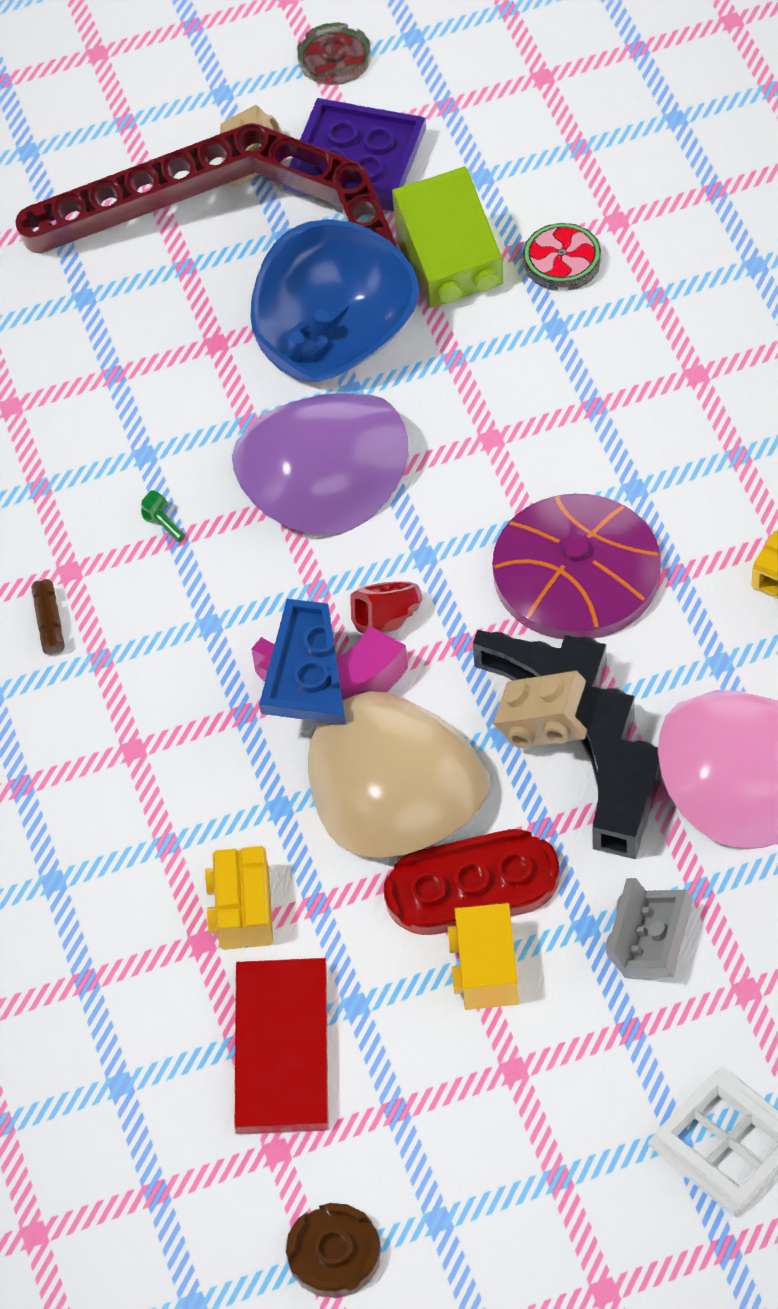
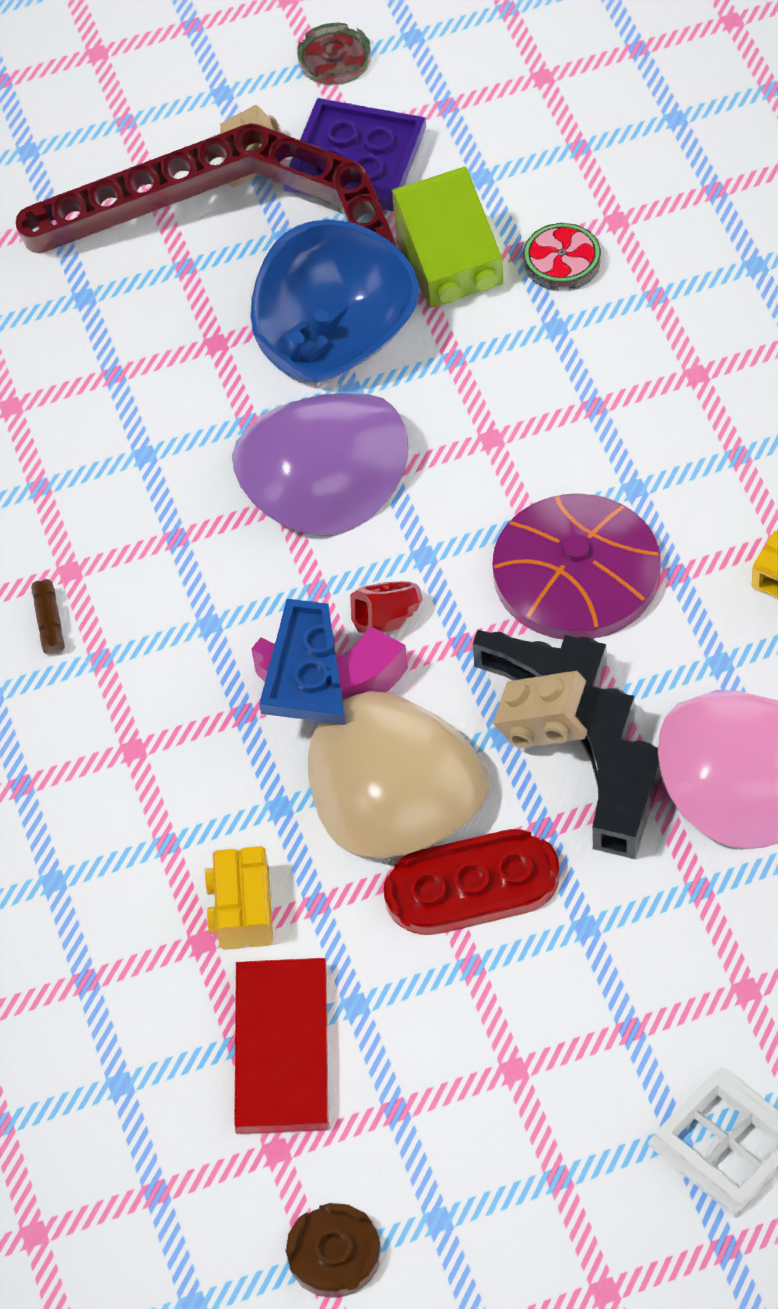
(152, 510): green hand -> none
(486, 956): yellow brick -> none
(648, 930): light grey bracket -> none

